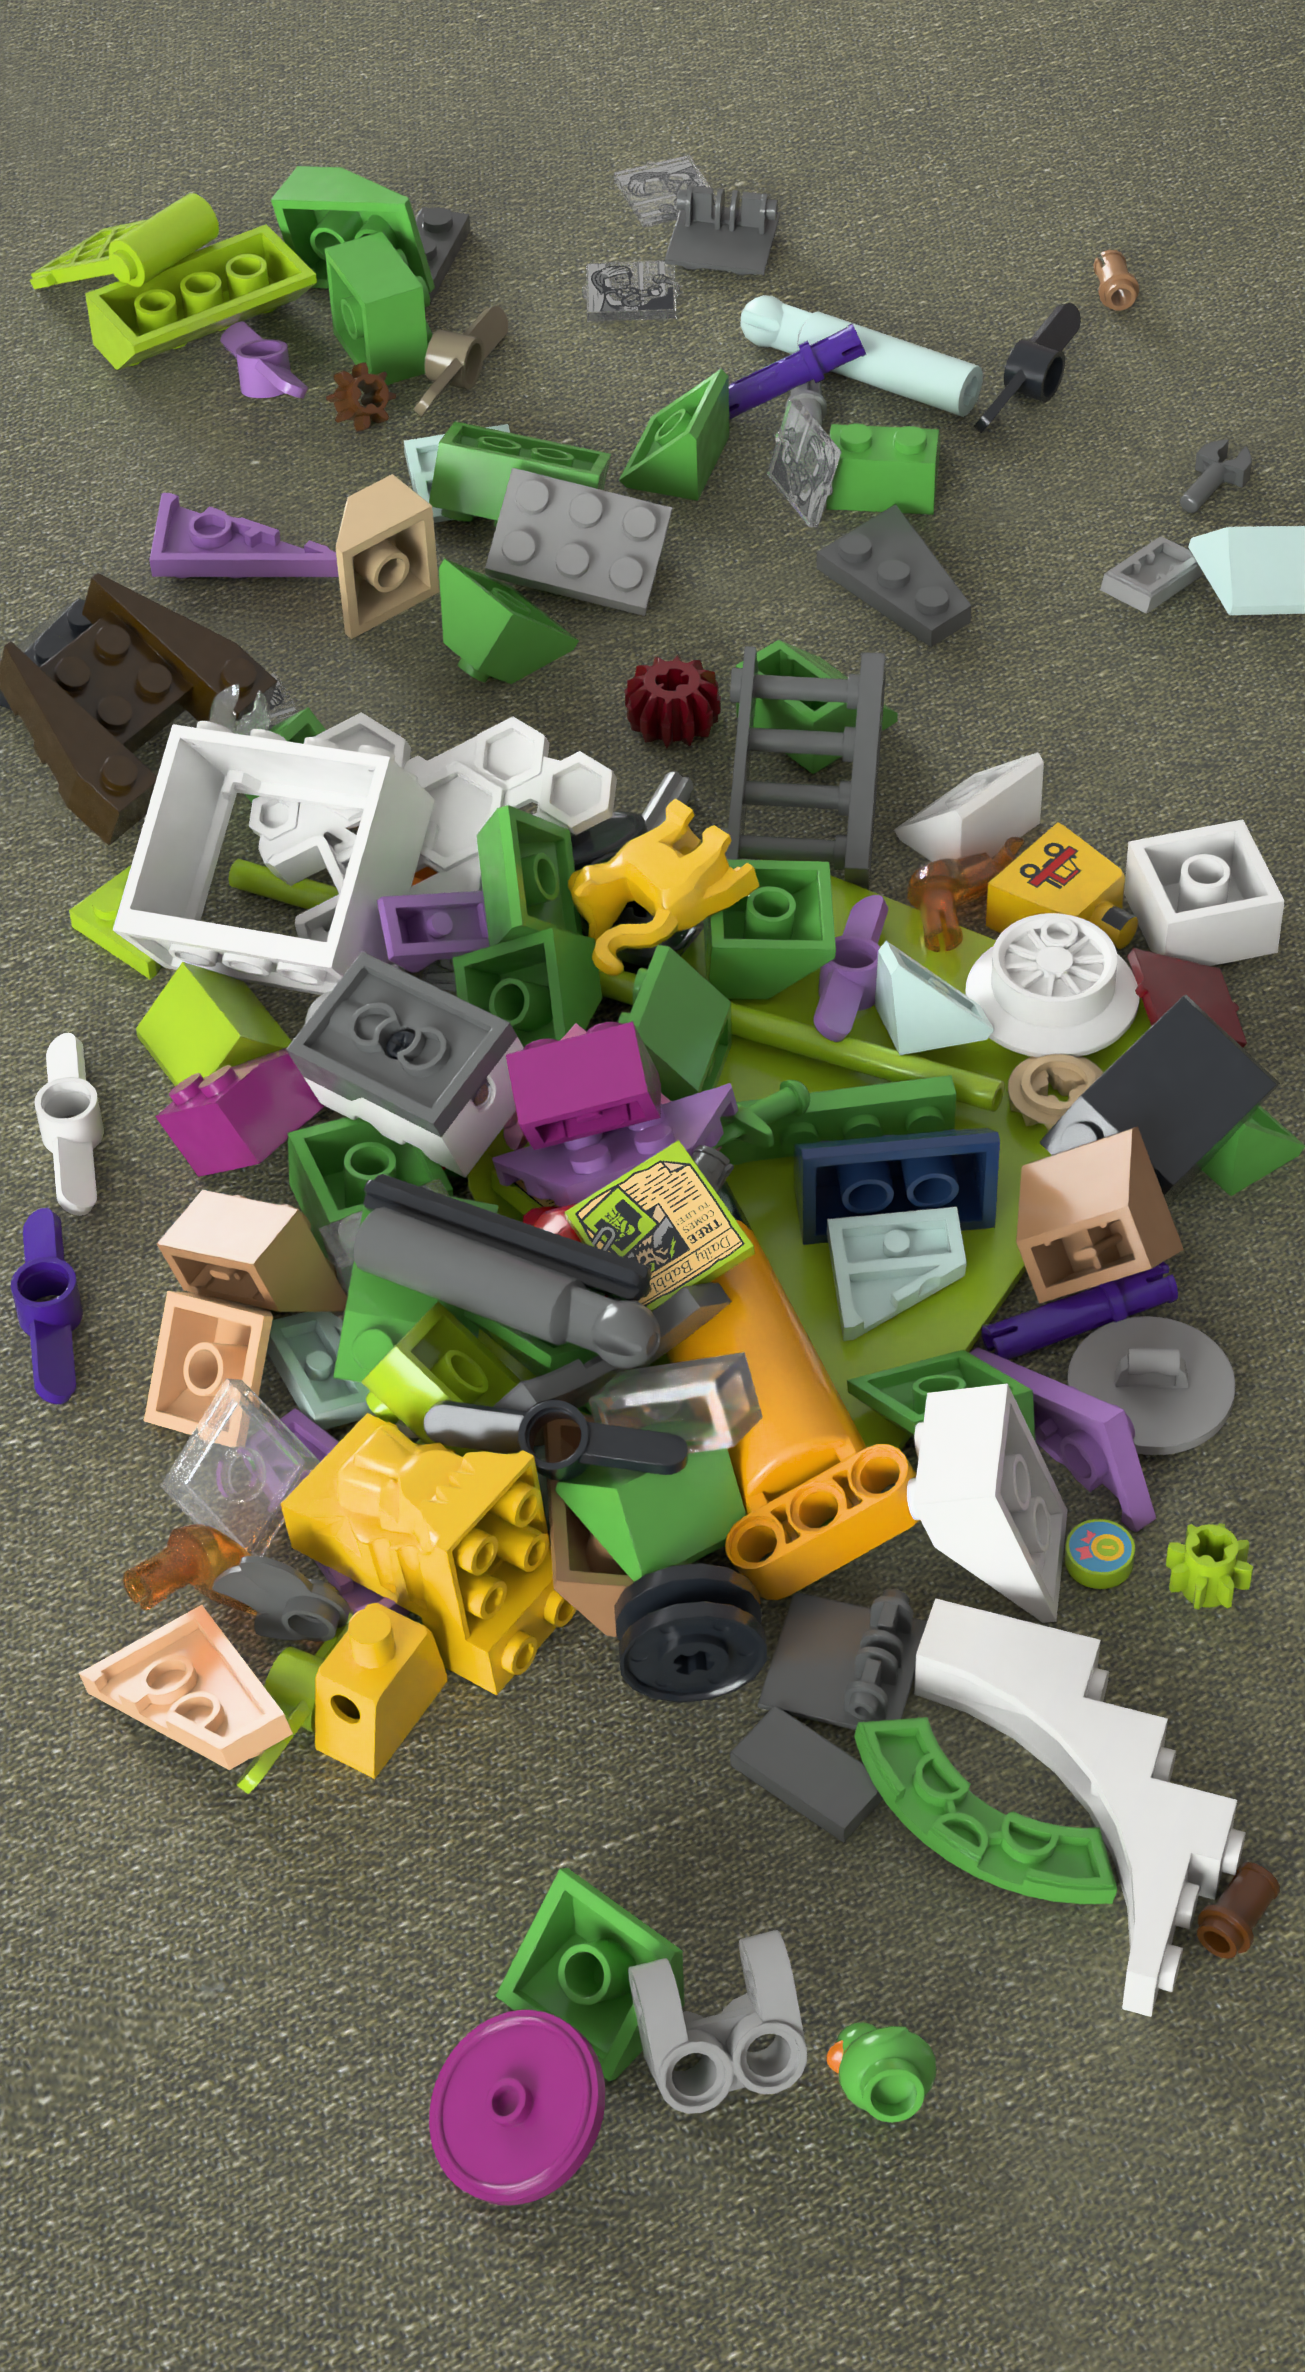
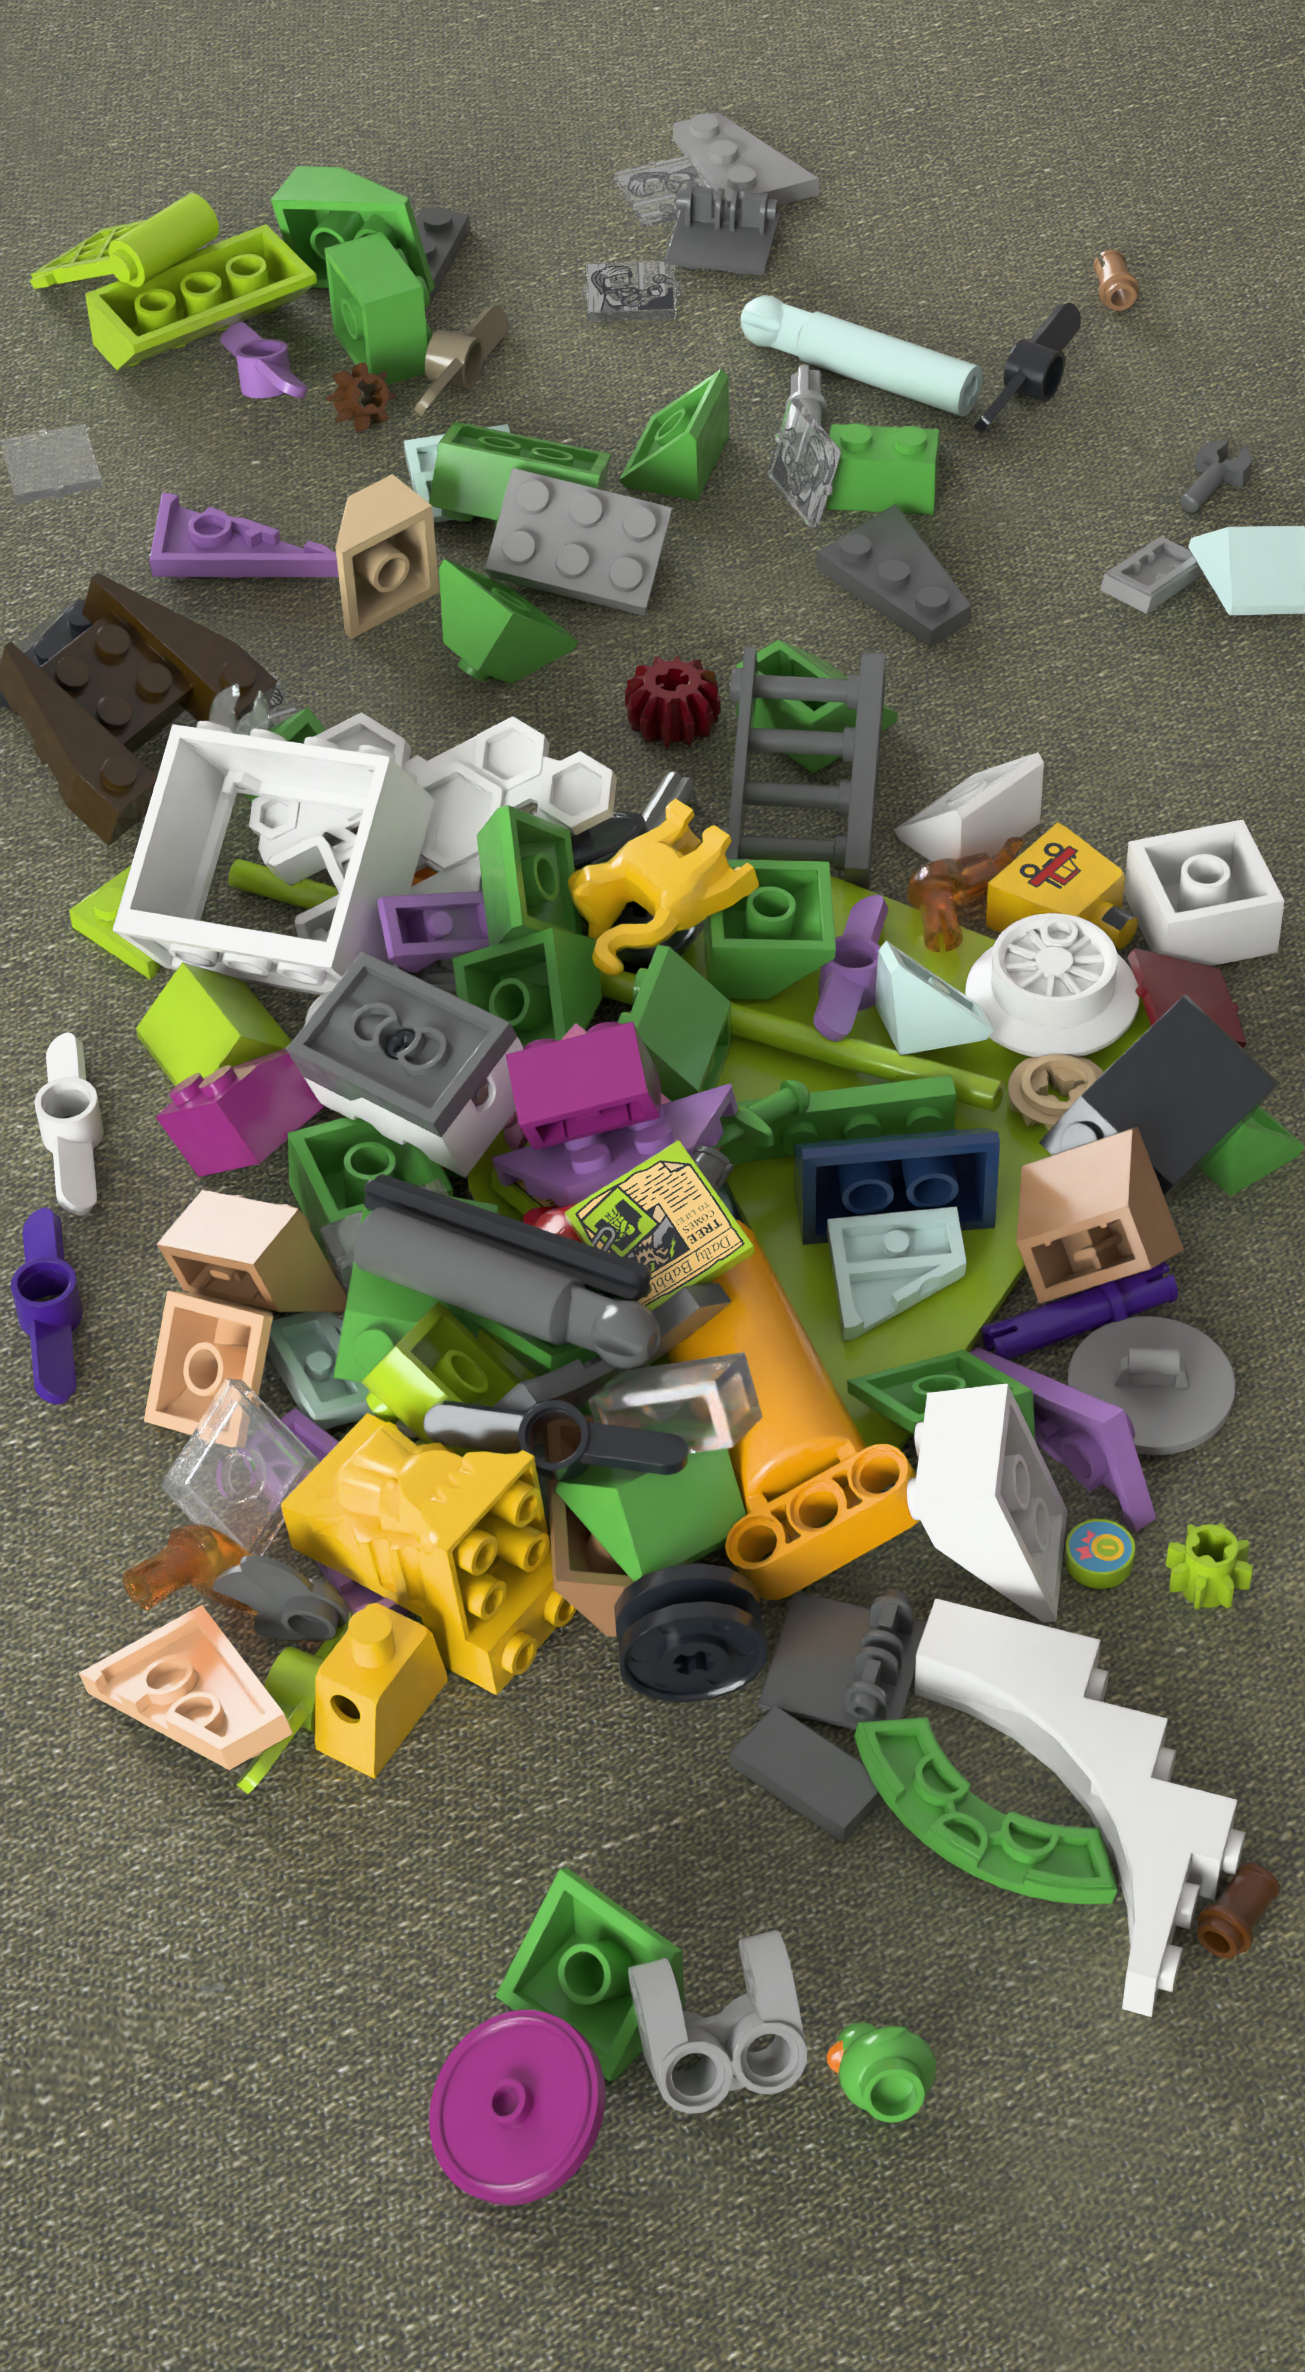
(50, 463): none -> clear piece
(740, 161): none -> light grey wing
(795, 370): dark purple pin -> none

